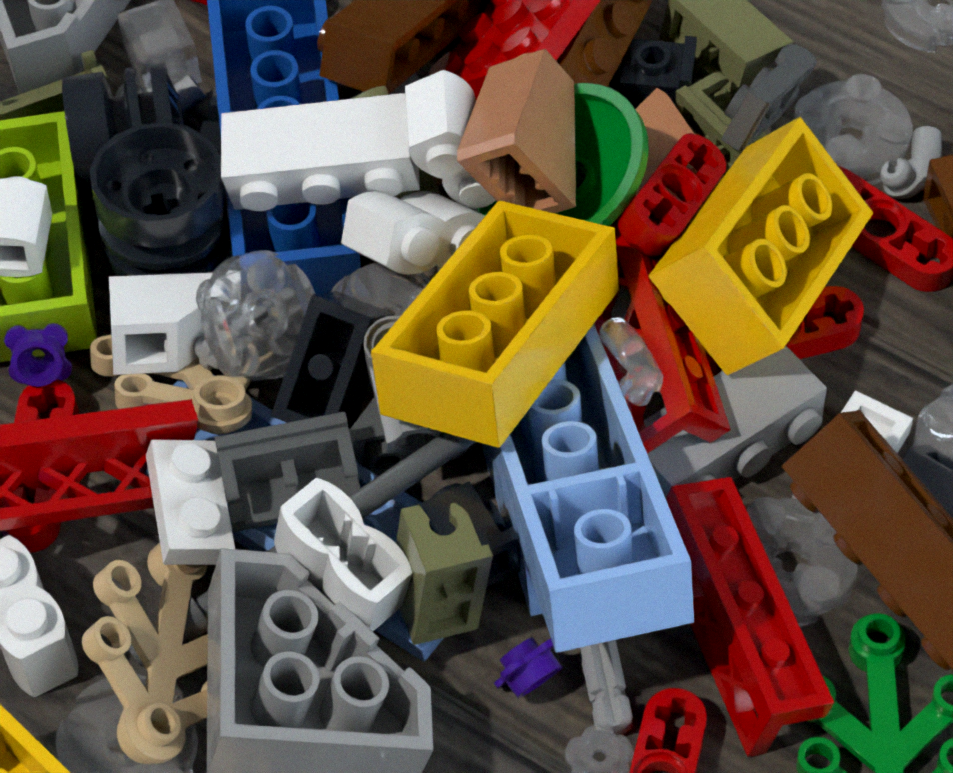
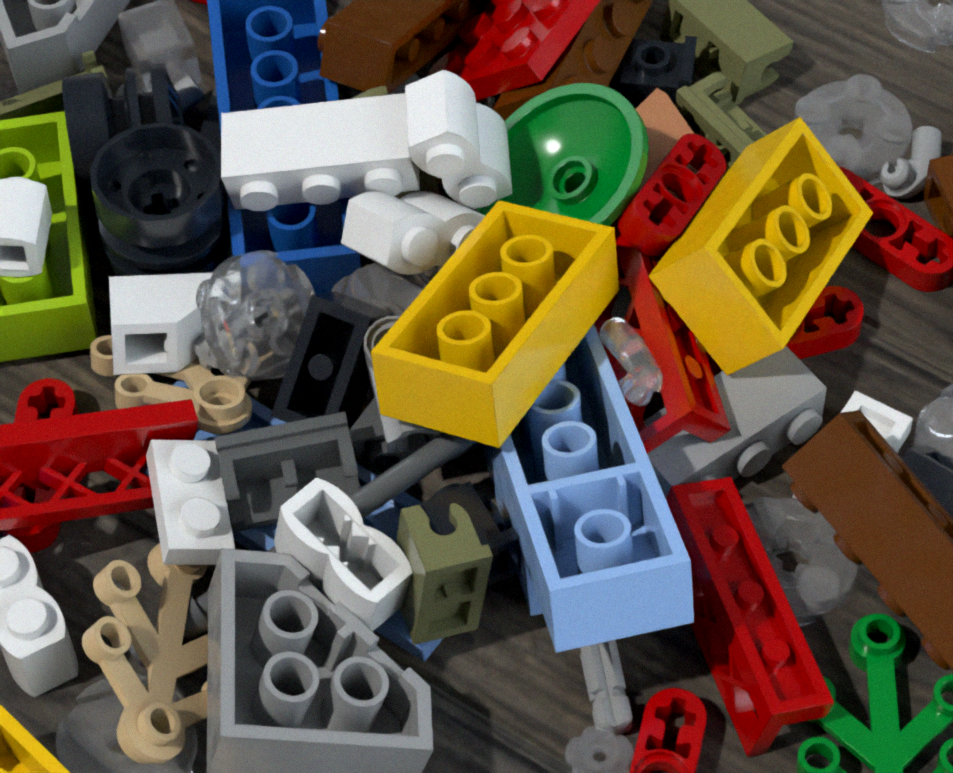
(33, 370): dark purple plate -> none
(524, 134): nougat slope -> none
(528, 667): dark purple plate -> none
(768, 96): dark grey hinge -> none

